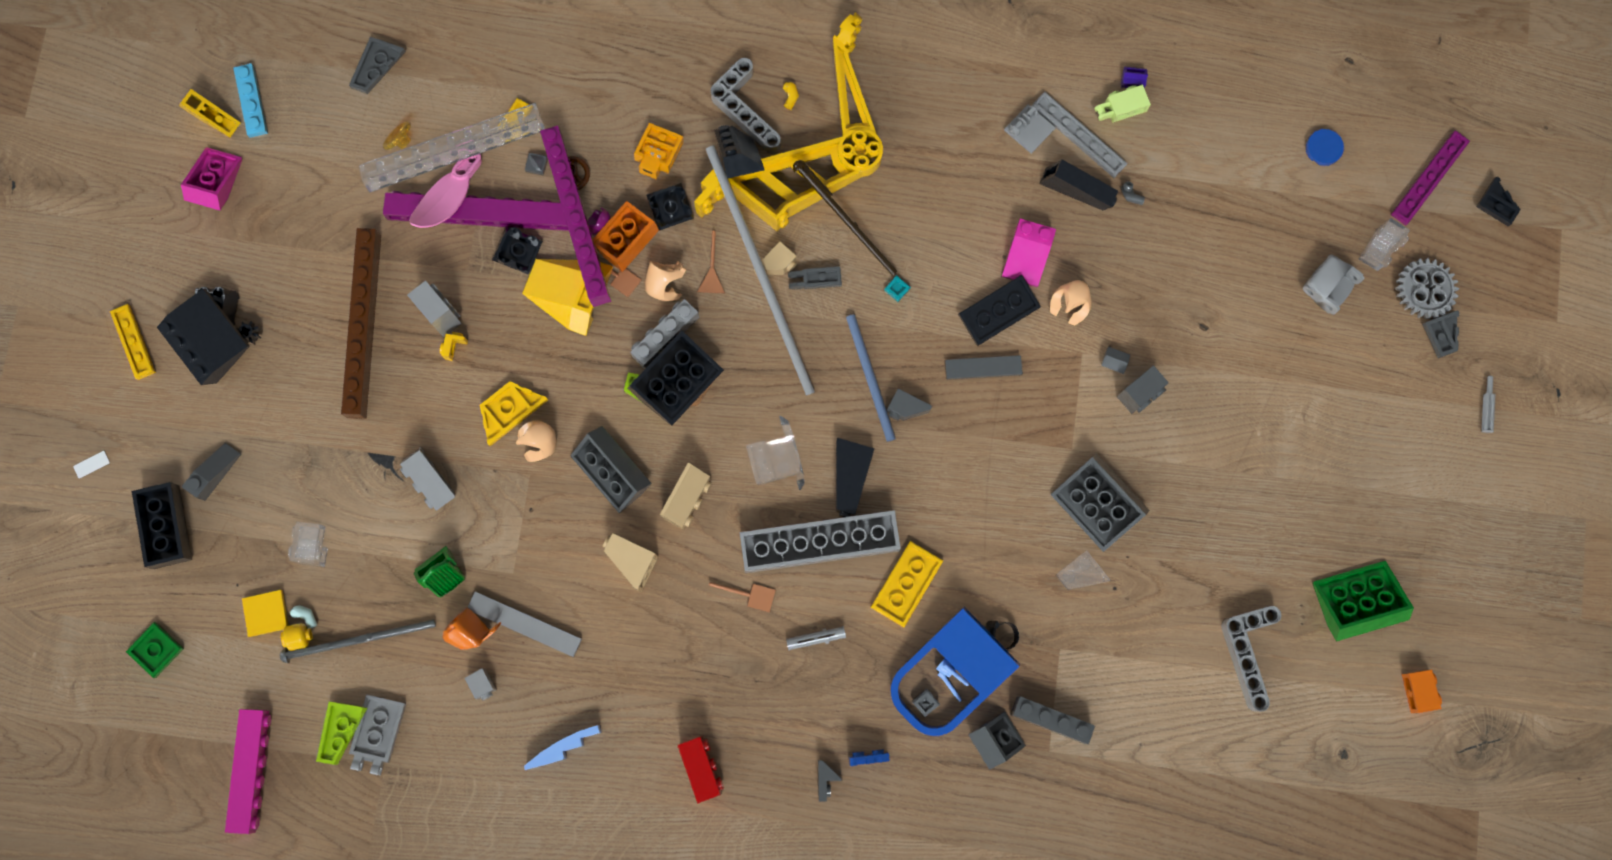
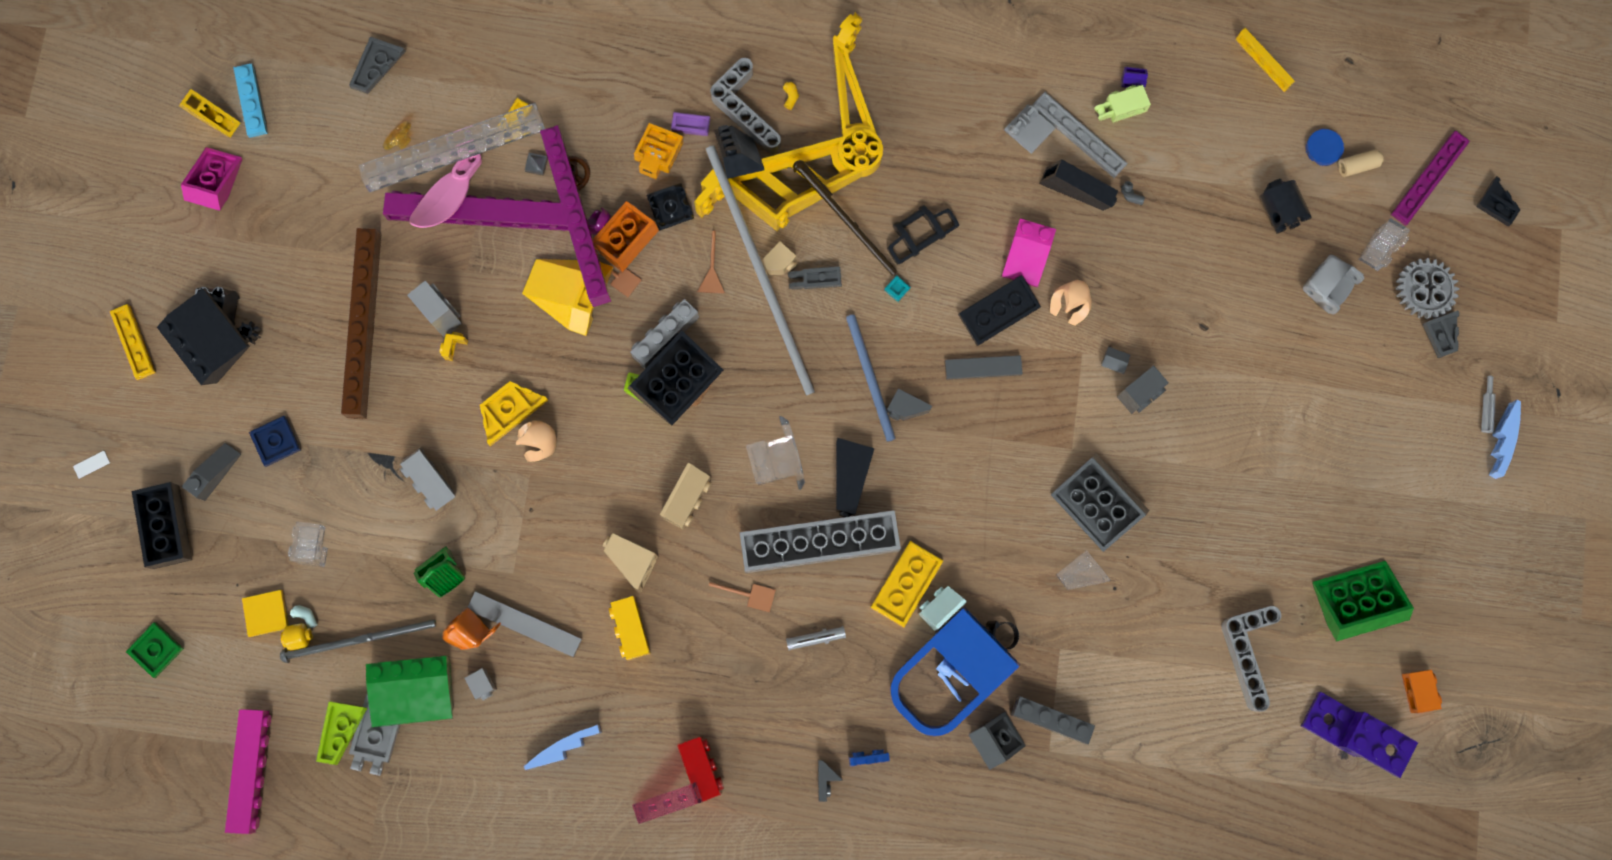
(275, 441): none -> dark blue tile
(409, 691): none -> green slope
(517, 250): black slope -> none
(610, 469): dark grey slope -> none
(629, 628): none -> yellow brick
(659, 276): light nougat piece -> none
(667, 803): none -> clear pink tile
(690, 124): none -> medium lavender tile
(915, 249): none -> black bar
(926, 702): dark grey tile -> none
(941, 608): none -> light aqua slope
(1265, 60): none -> yellow tile
(1284, 205): none -> black cylinder
(1359, 734): none -> dark purple bracket
(1360, 163): none -> tan brick
(1507, 433): none -> light blue slope

